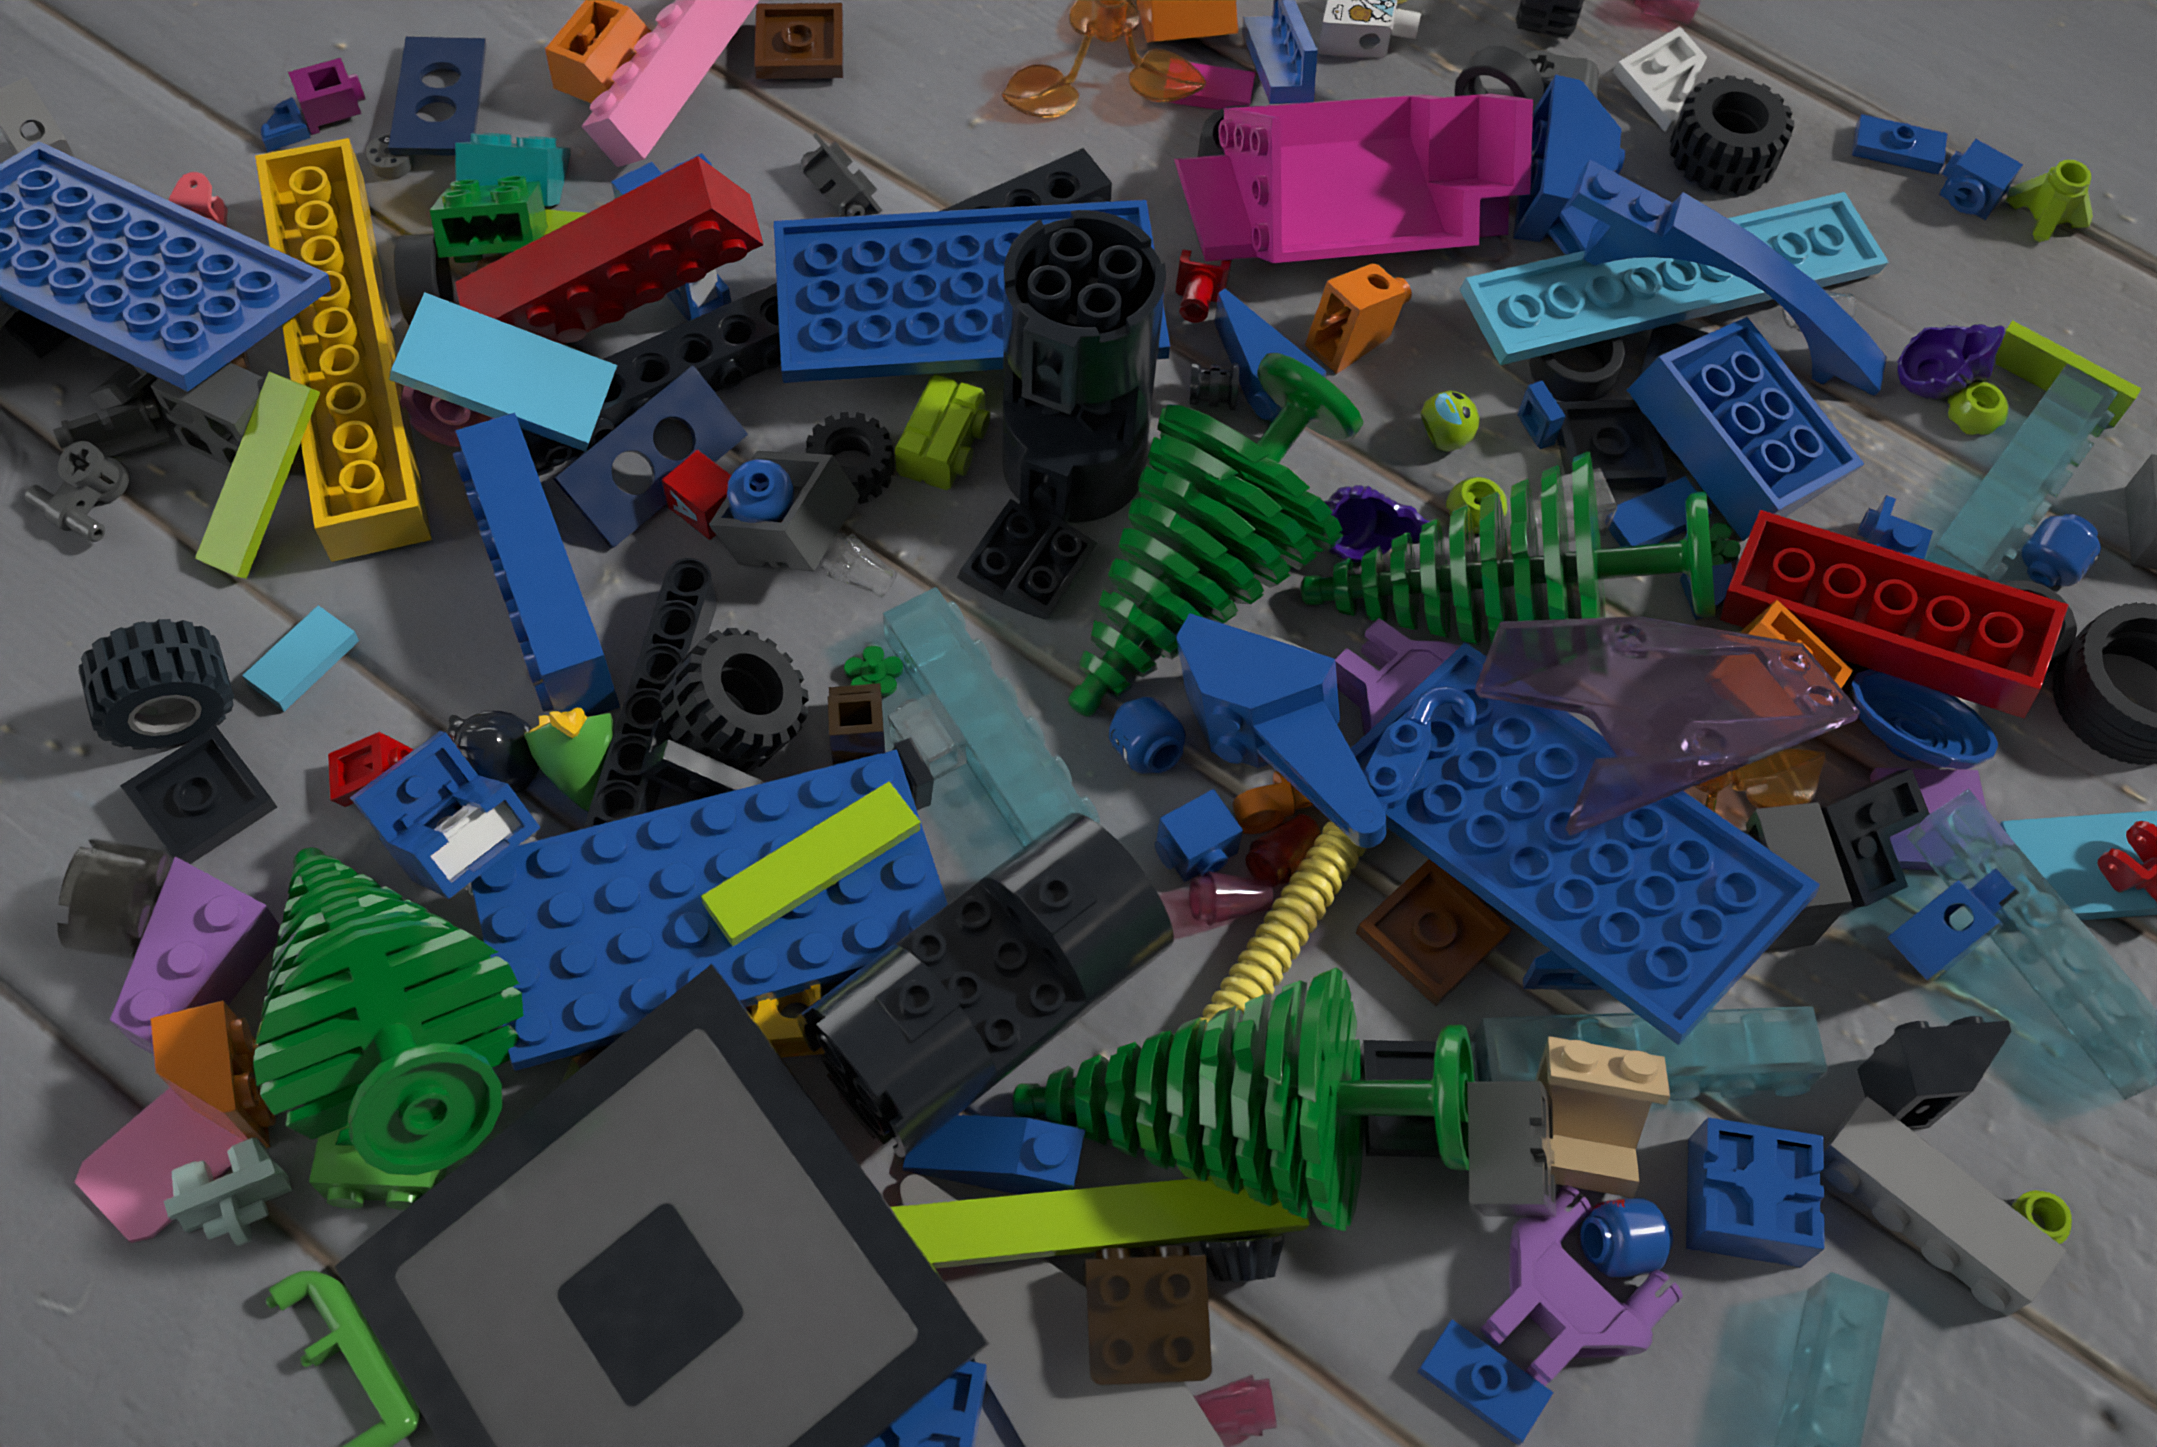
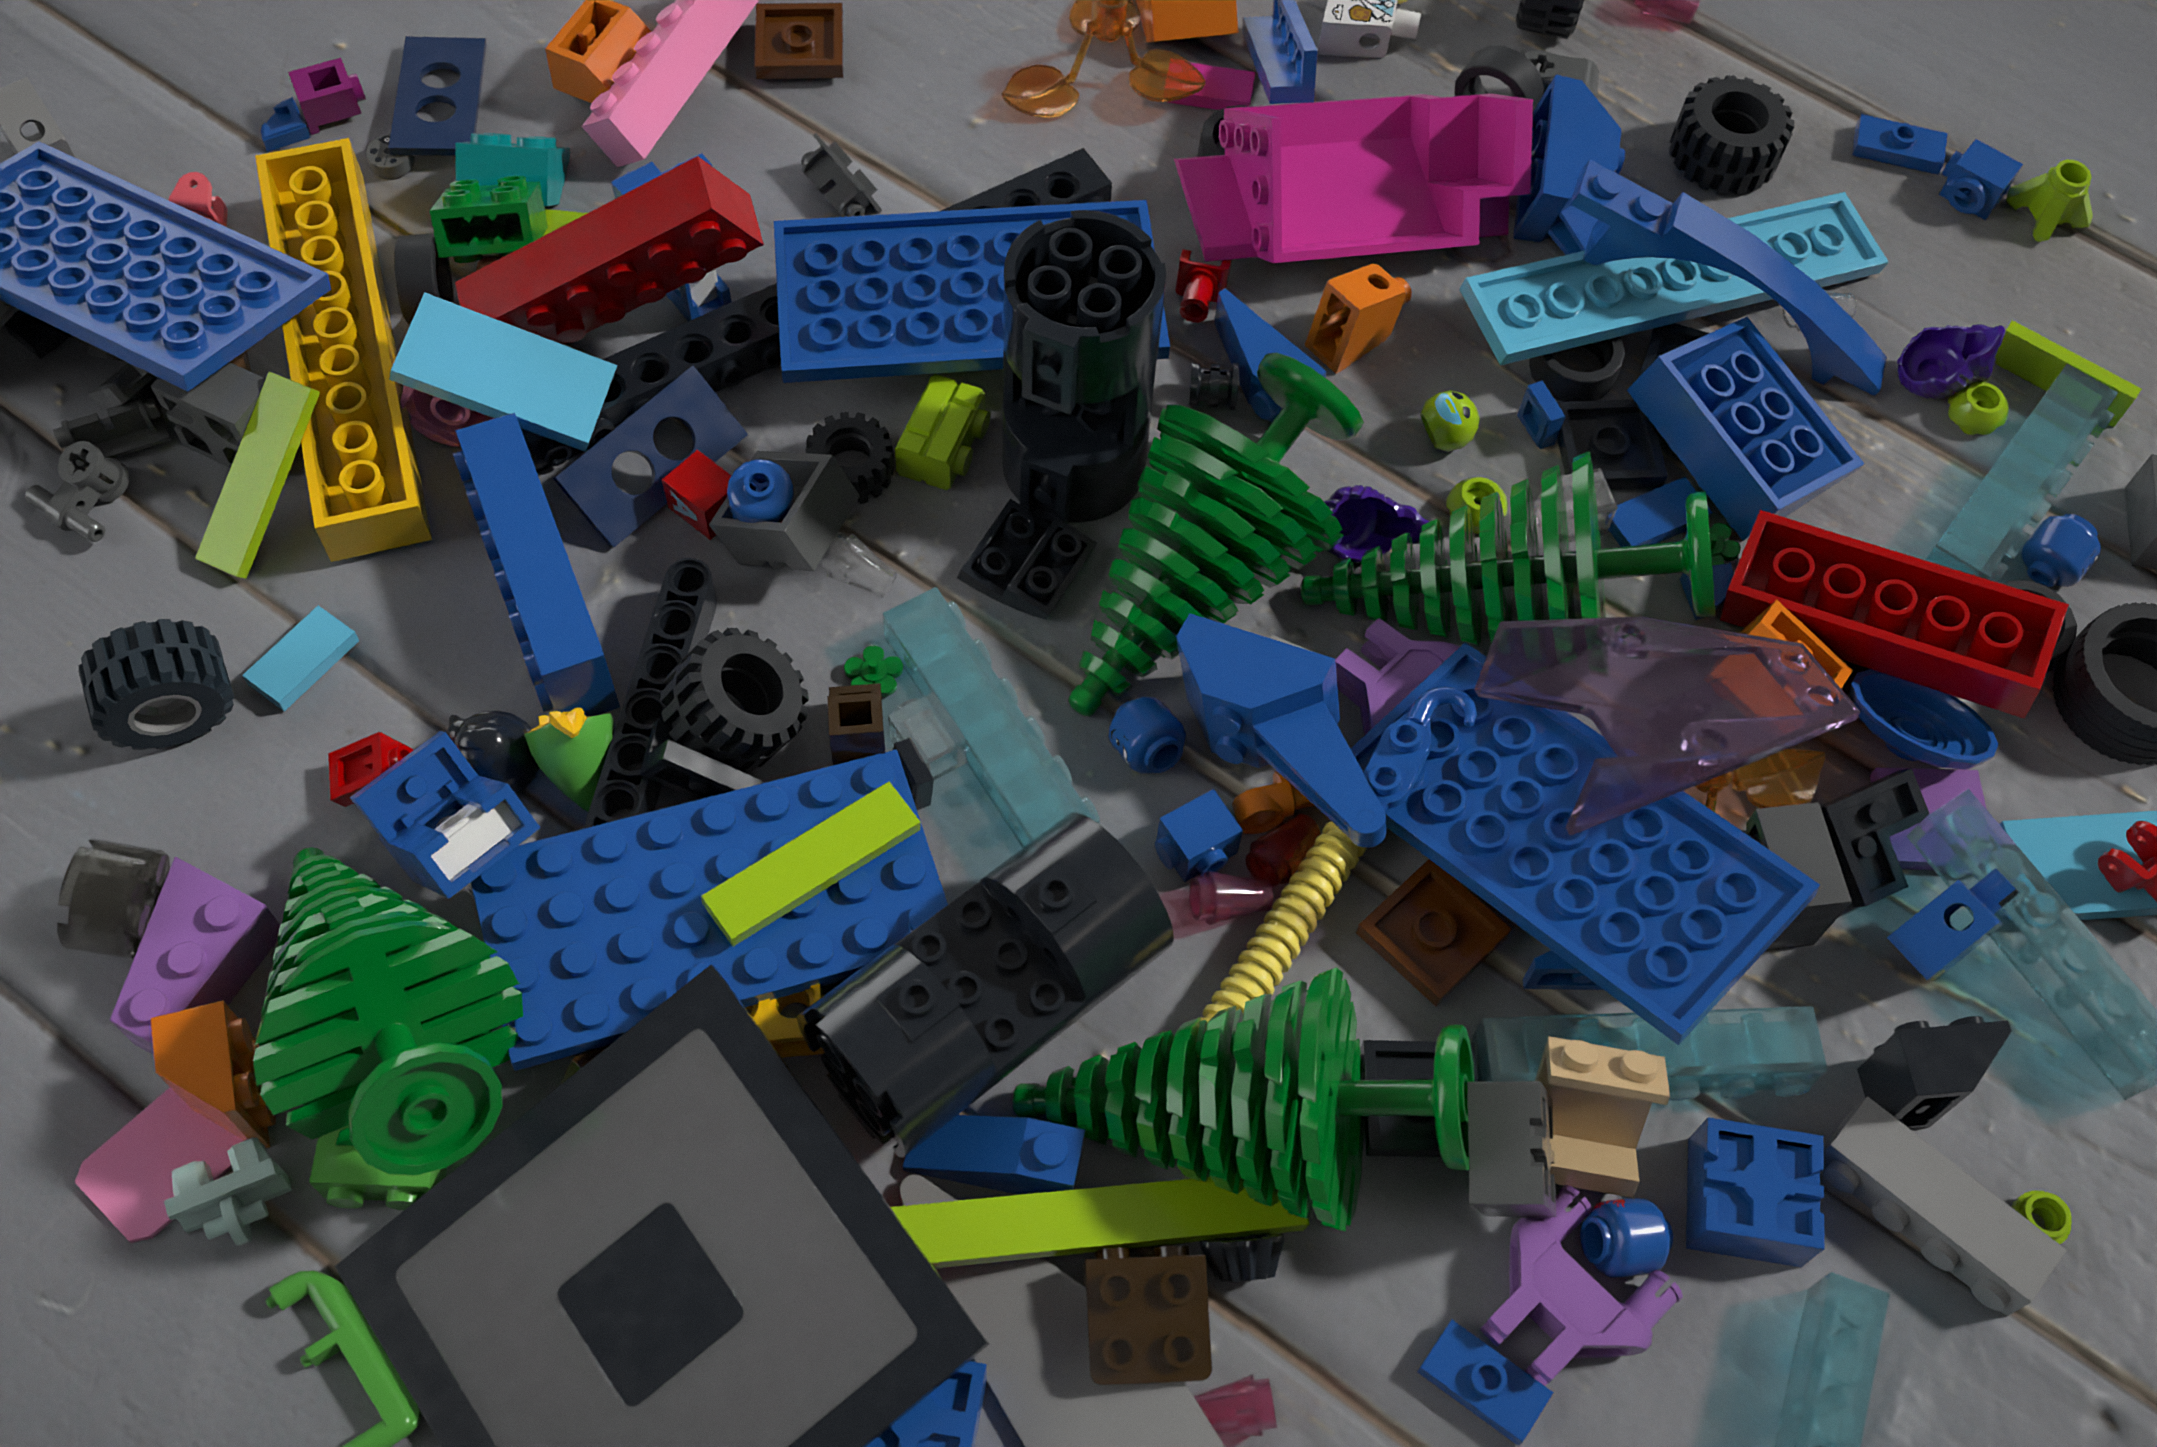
(198, 796): black plate -> none
(1662, 75): white wing -> none
(1893, 533): blue bracket -> none

